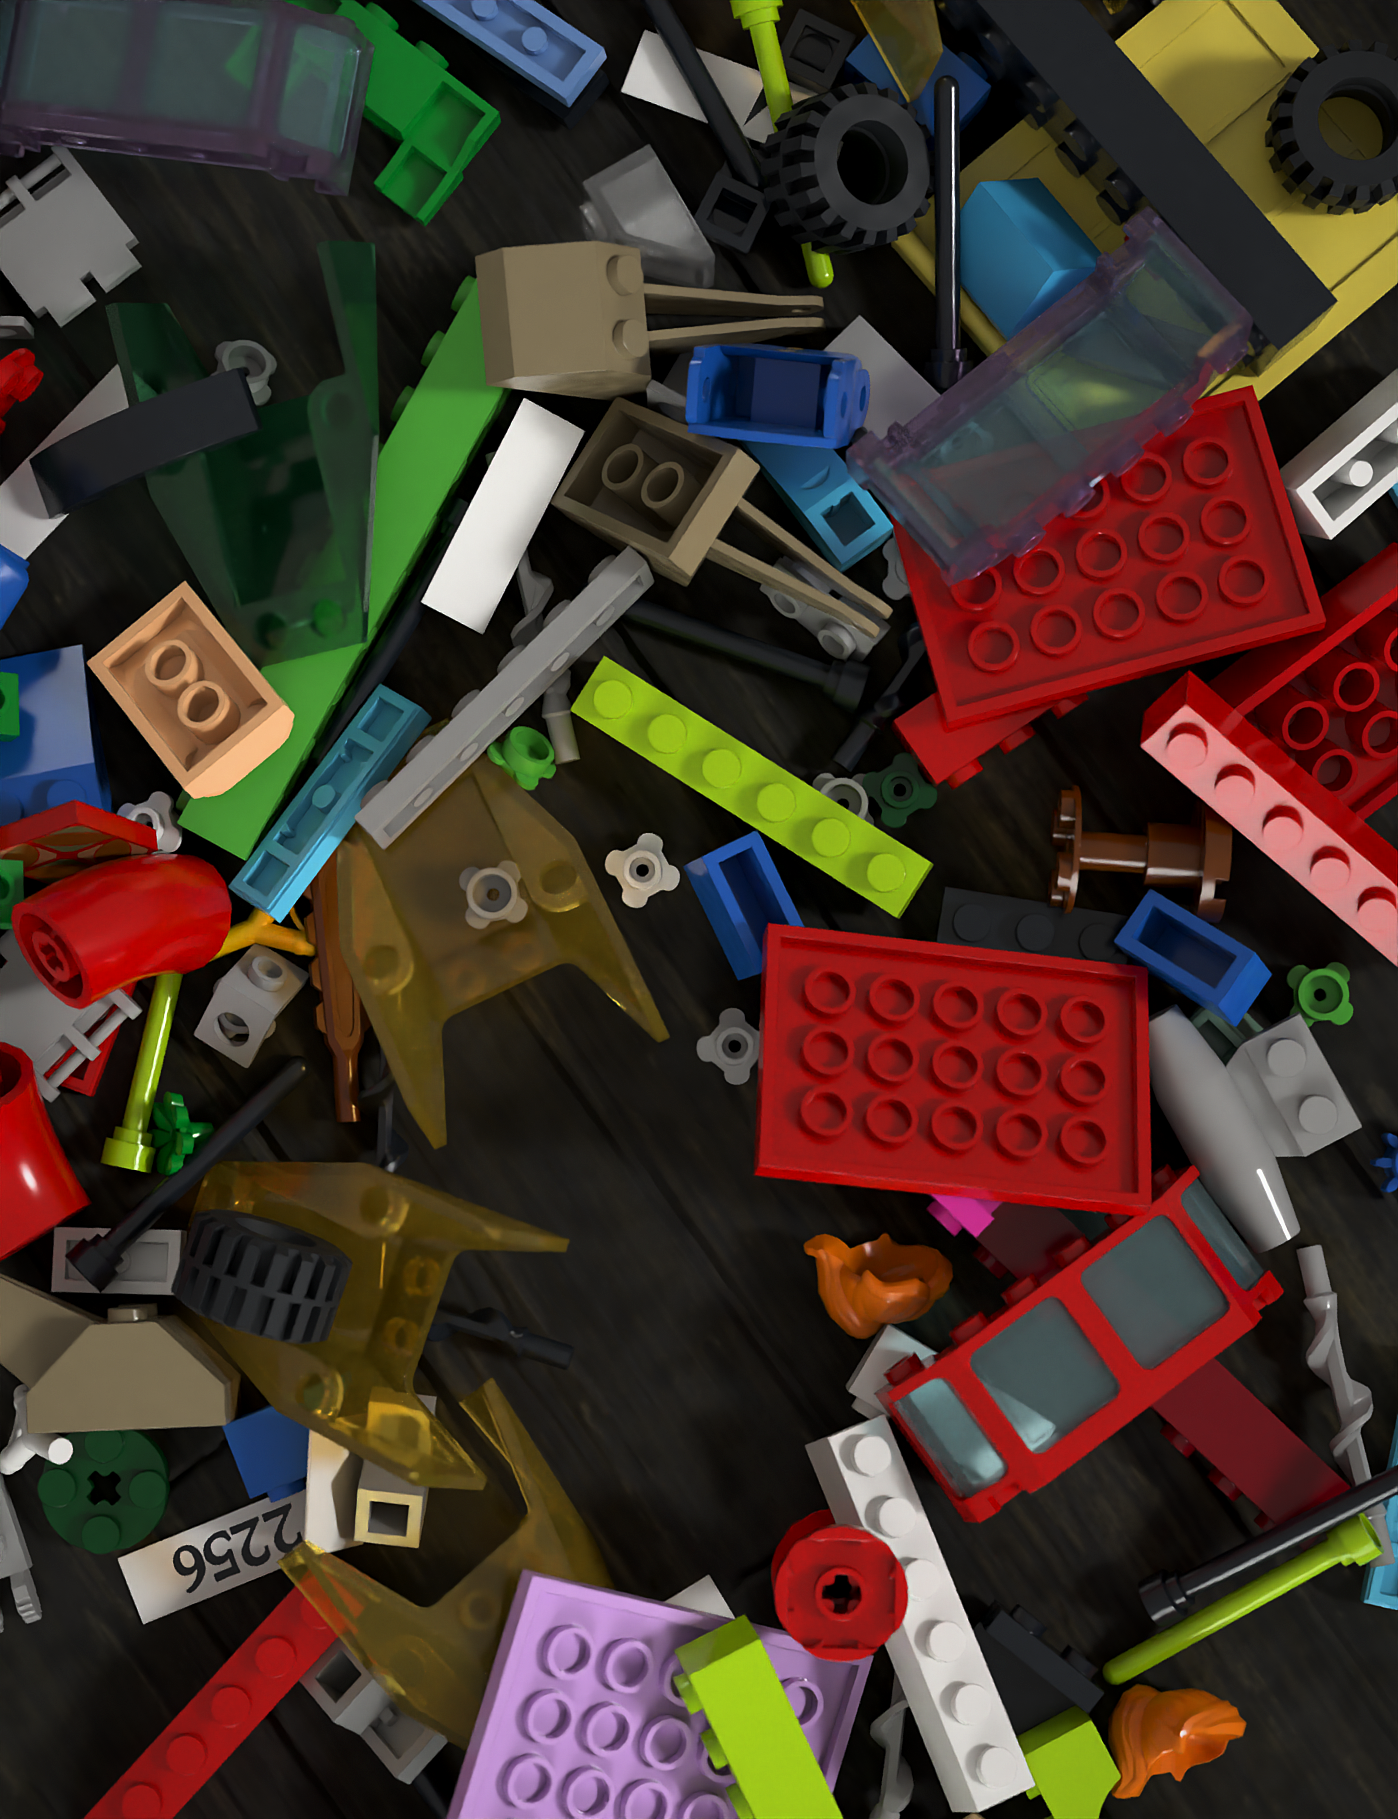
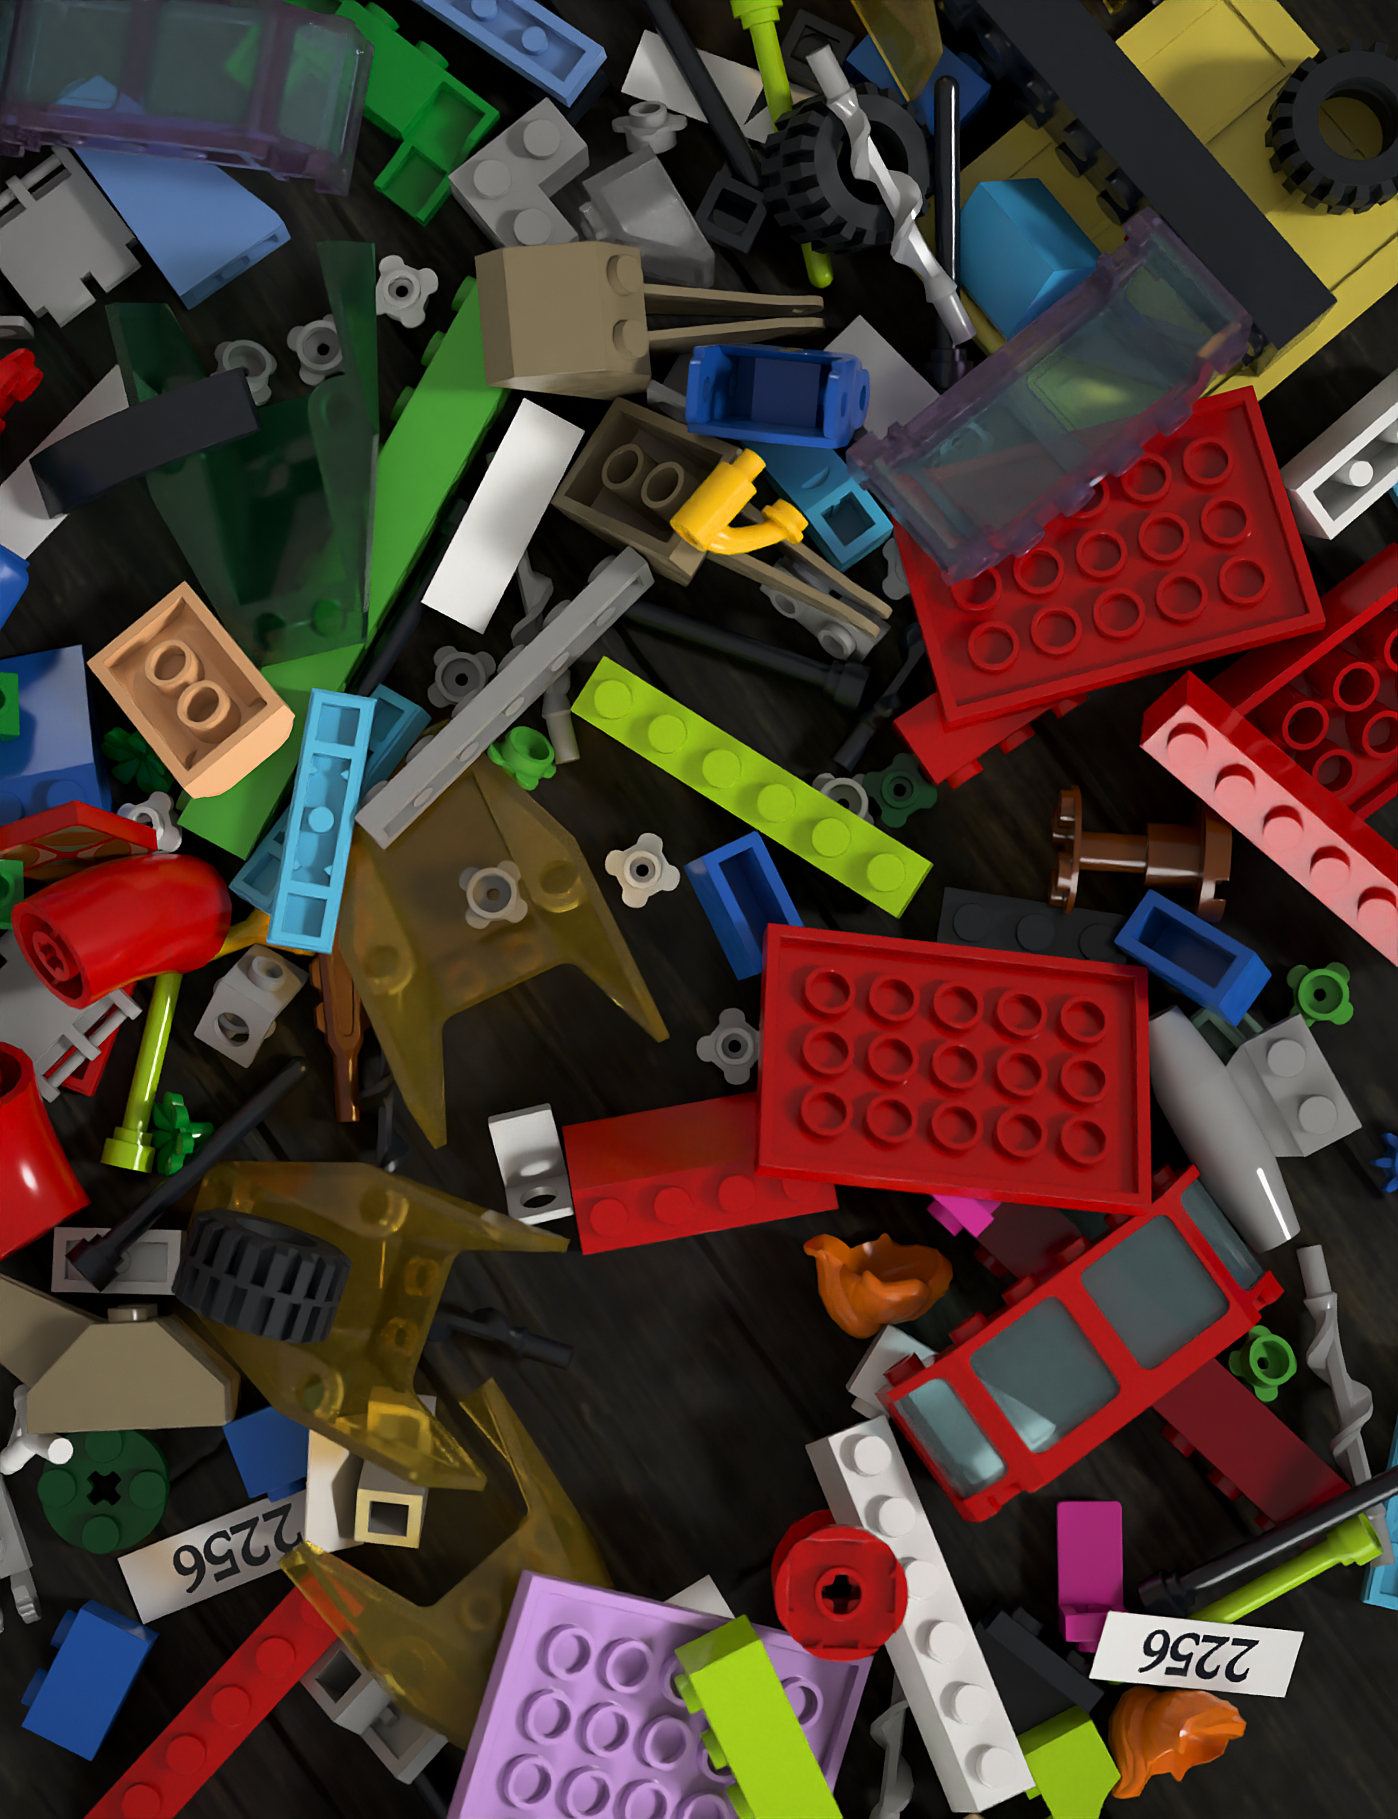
(88, 1679): none -> blue piece
(136, 760): none -> green plant
(188, 218): none -> medium blue slope
(306, 342): none -> light grey plate
(321, 821): none -> medium azure plate
(419, 285): none -> white plate
(453, 663): none -> light grey plate
(516, 174): none -> light grey brick
(531, 1163): none -> light grey bracket
(651, 125): none -> light grey plate
(677, 1175): none -> red slope
(718, 500): none -> yellow plant
(898, 192): none -> light grey piece
(1088, 1568): none -> dark pink bracket
(1196, 1654): none -> white sticker
(1277, 1357): none -> bright green plate

